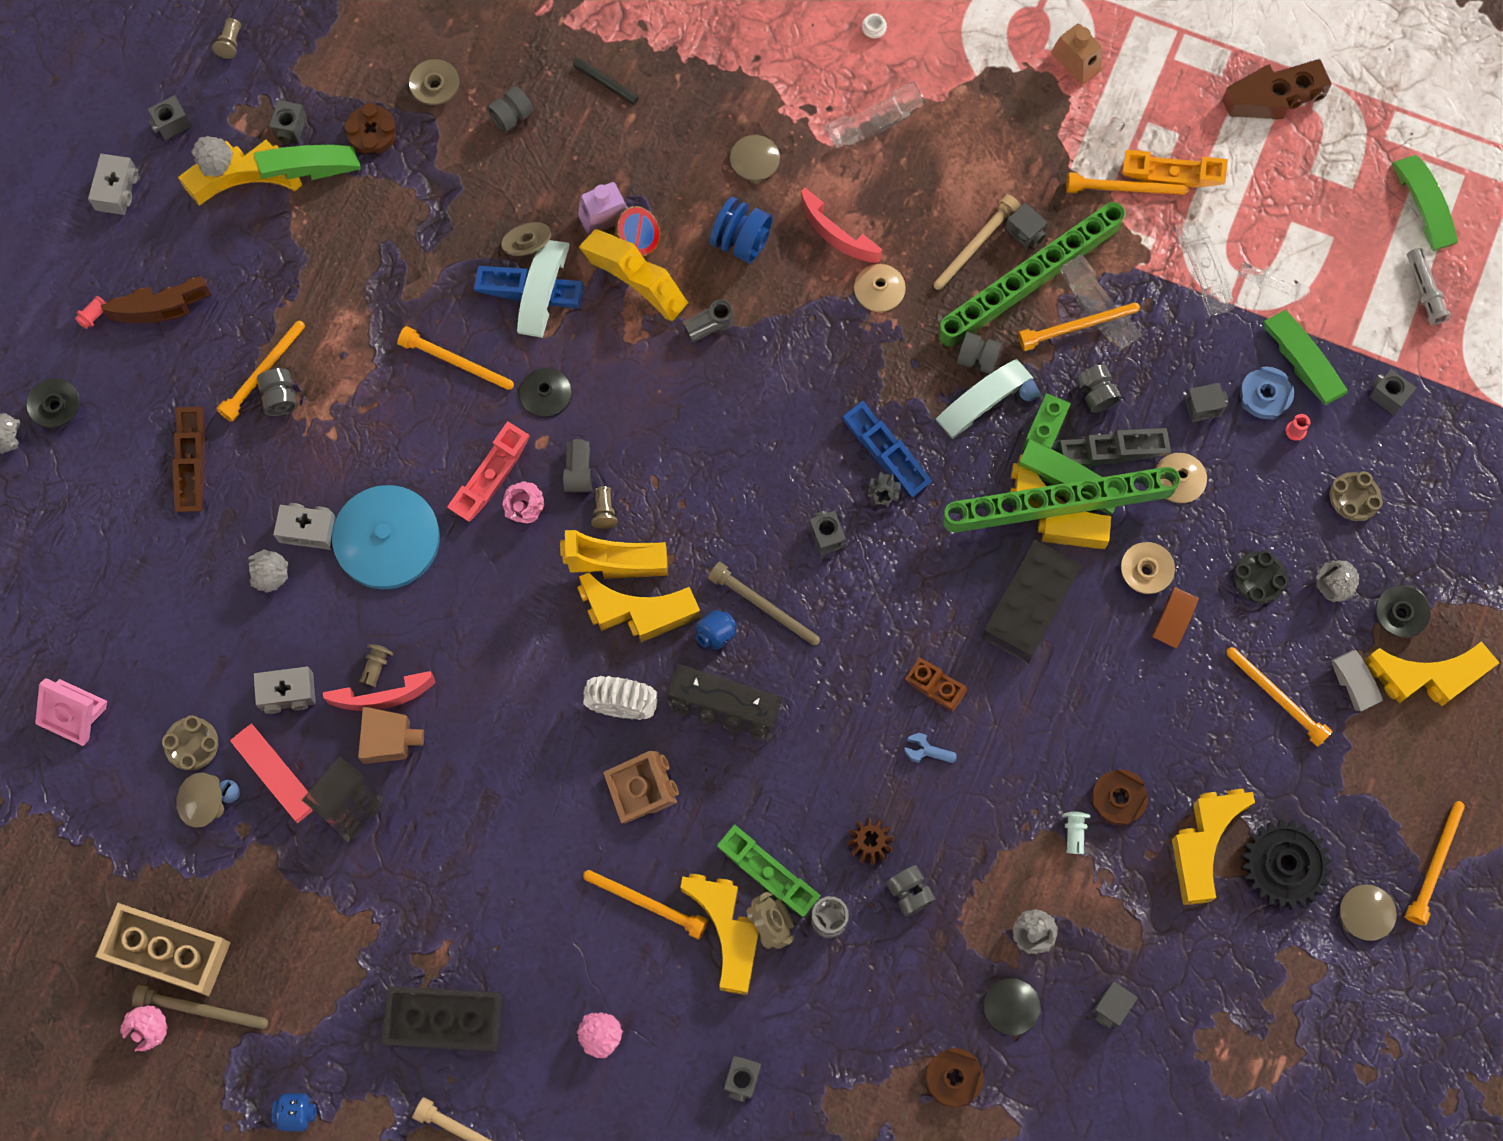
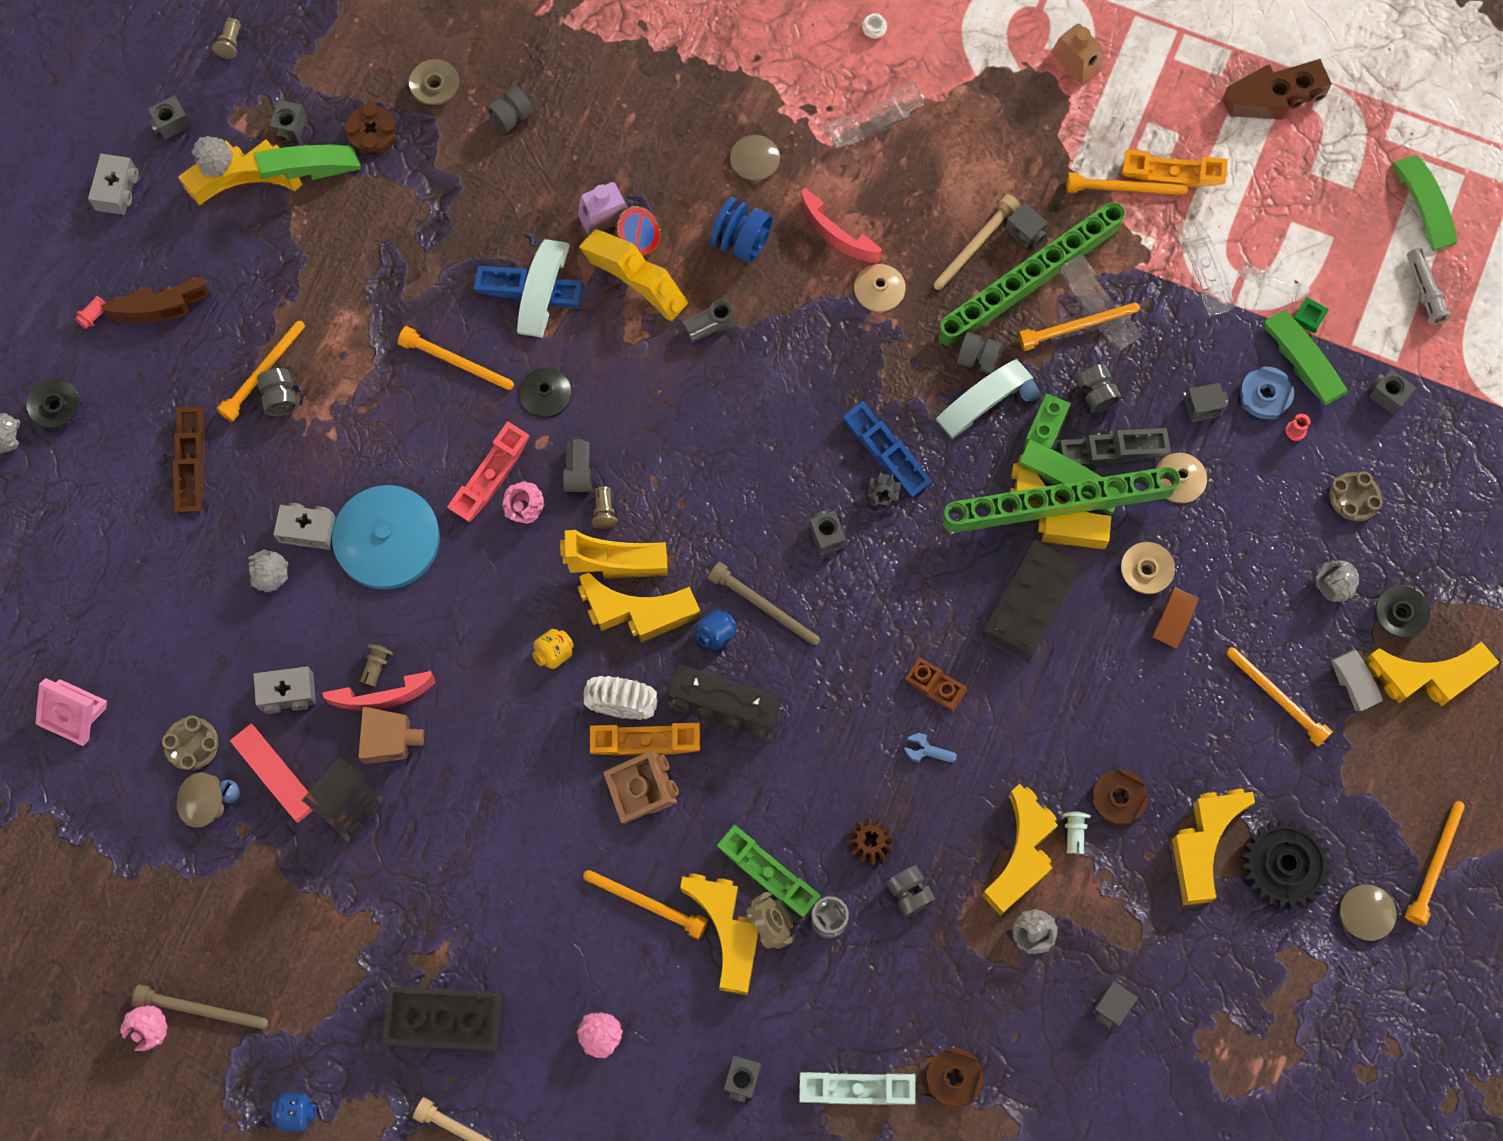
(163, 949): tan brick -> none
(526, 239): dark tan dish -> none
(552, 648): none -> yellow head
(606, 81): pearl dark grey bar -> none
(639, 740): none -> light orange slope
(857, 1088): none -> light aqua slope
(1011, 1006): pearl dark grey dish -> none
(1026, 864): none -> yellow arch
(1260, 577): pearl dark grey dish -> none
(1310, 314): none -> green plate

